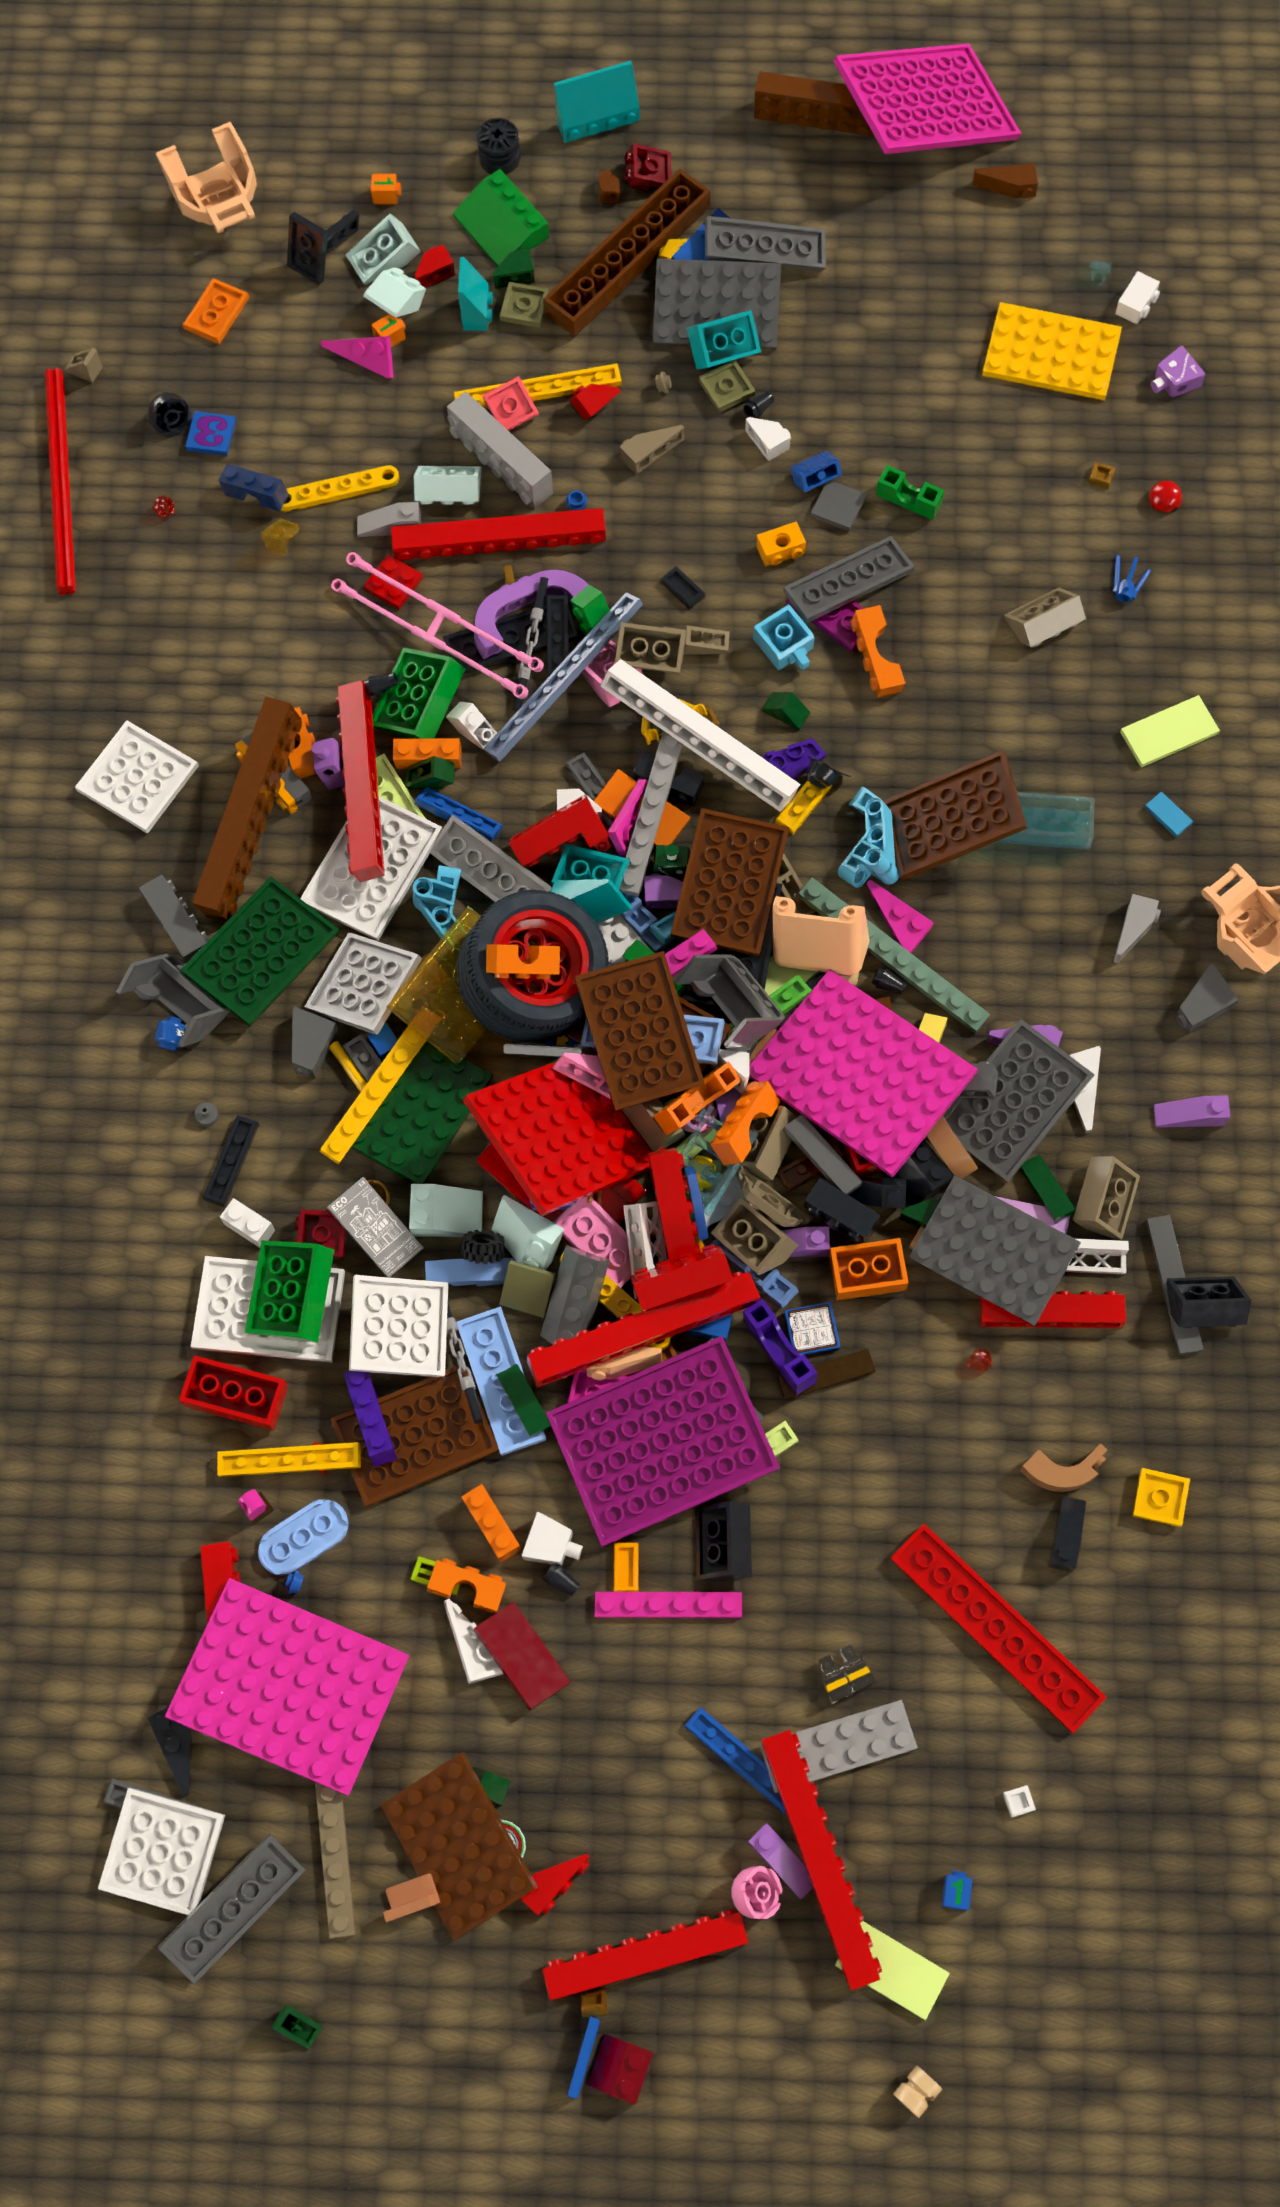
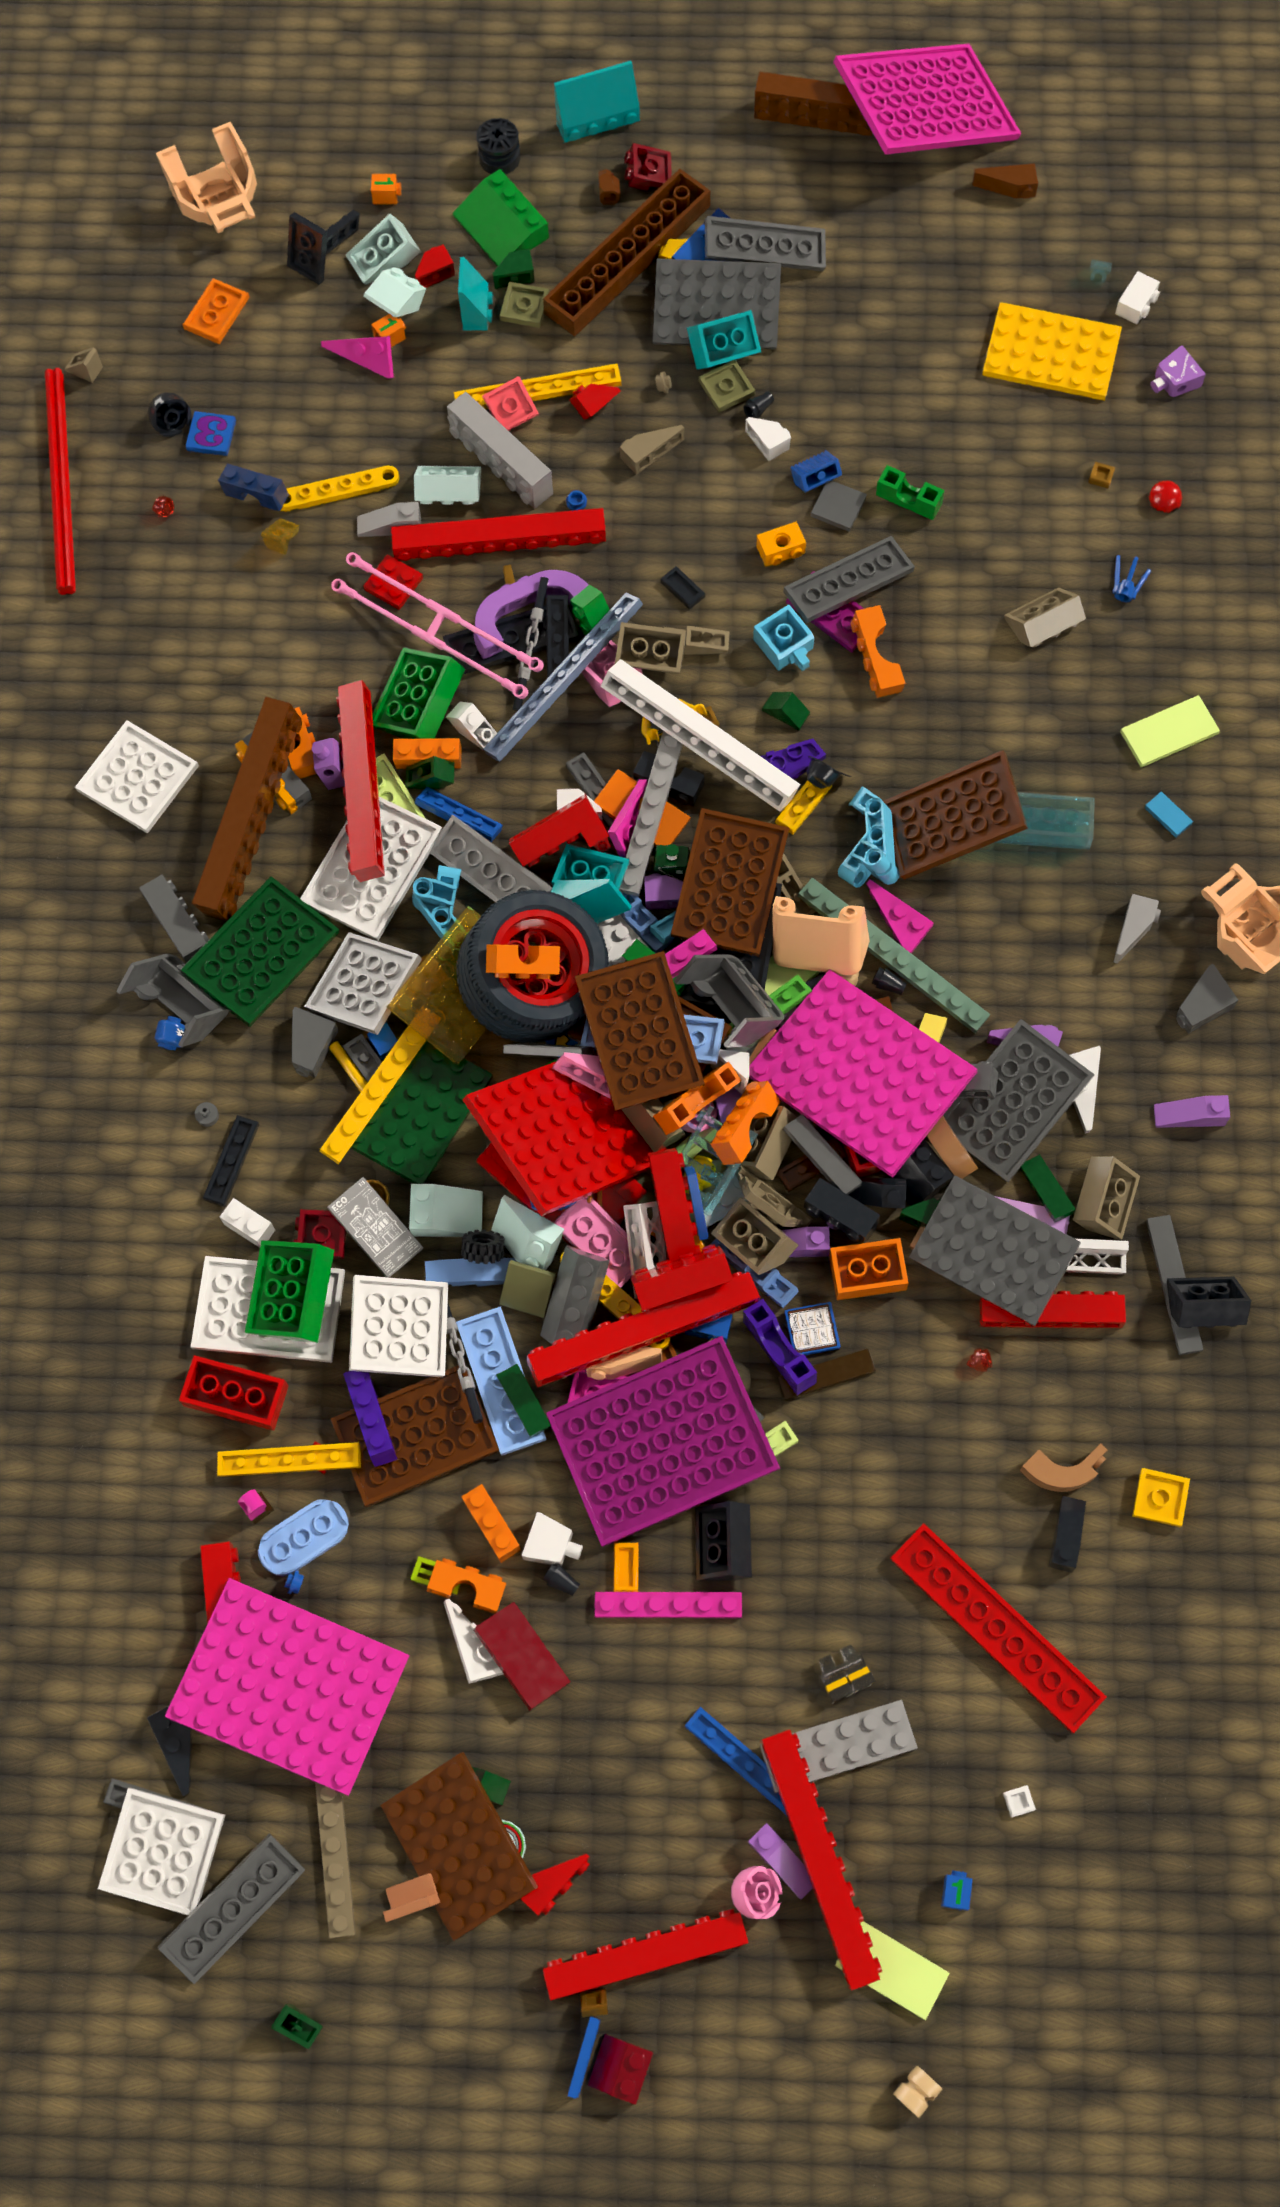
(378, 684): black cone -> none

